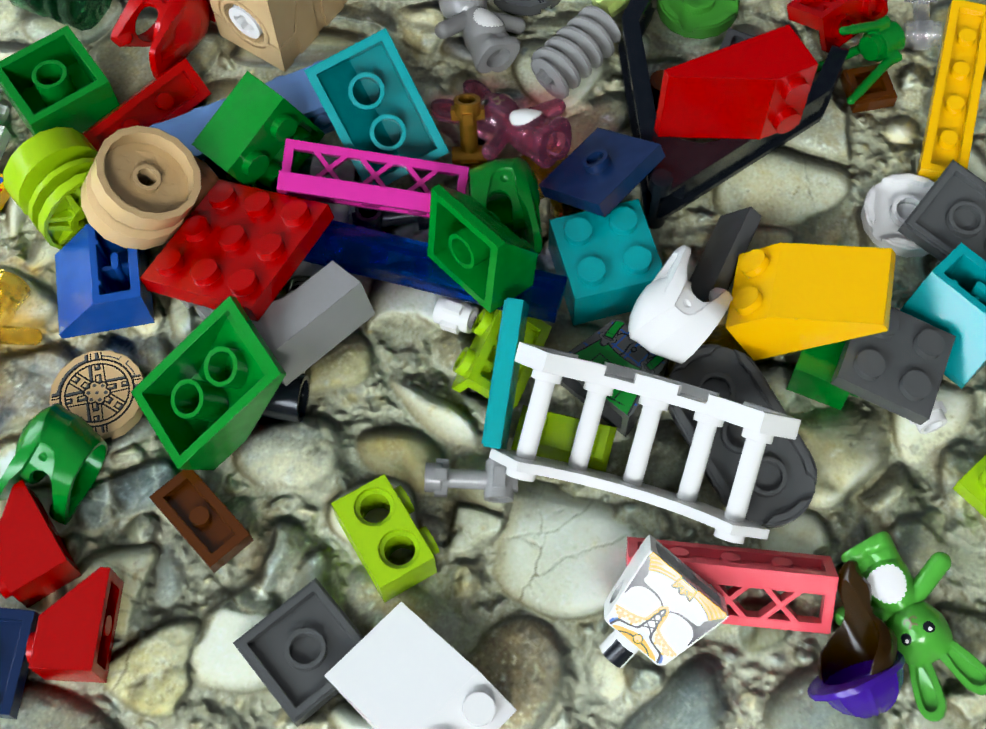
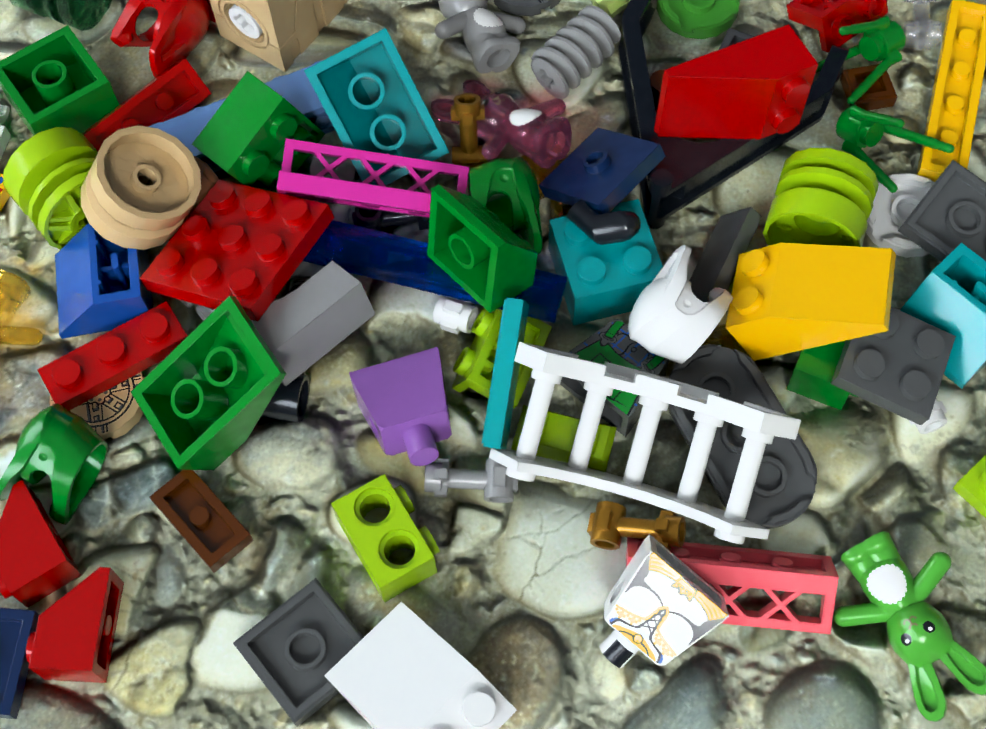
(113, 357): none -> red plate
(406, 404): none -> medium lavender torso
(605, 227): none -> black arm
(610, 525): none -> pearl gold bar
(822, 199): none -> lime wheel
(861, 661): piece -> none
(866, 128): none -> green plant

